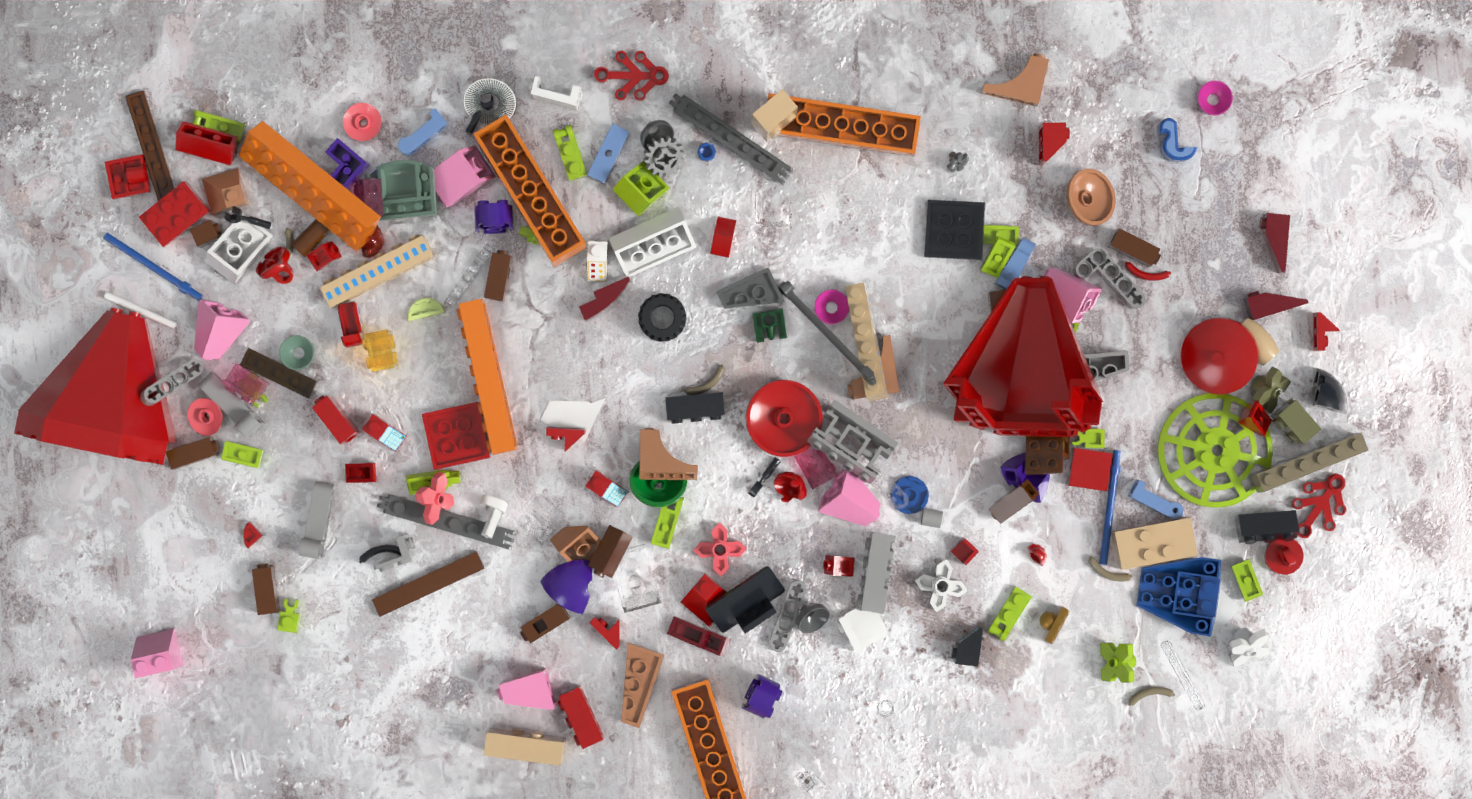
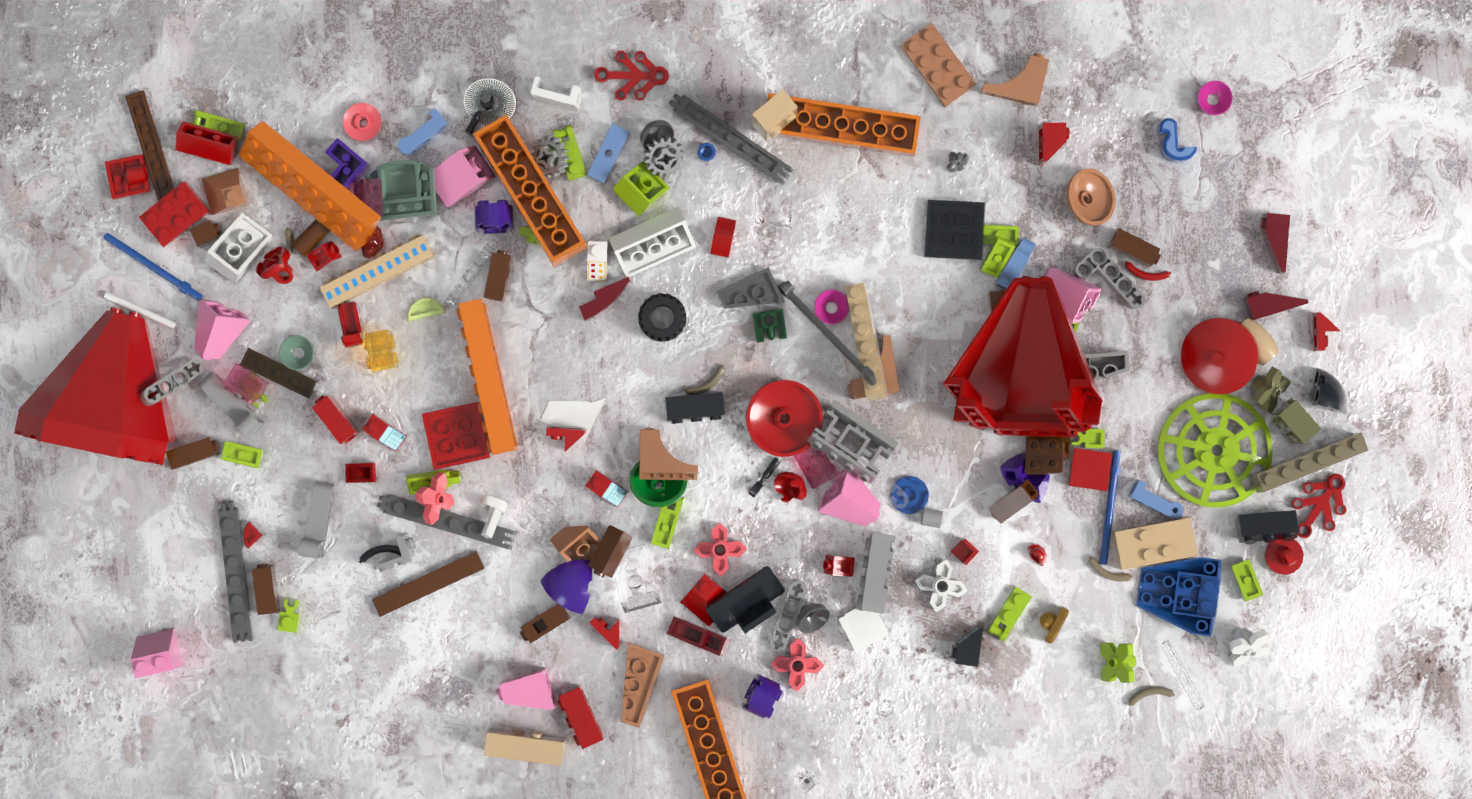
(200, 421): coral dish -> none
(235, 572): none -> dark grey hinge
(237, 217): black piece -> none
(550, 146): none -> light grey gear
(797, 653): none -> coral plant
(938, 65): none -> nougat plate
(1255, 418): red slope -> none

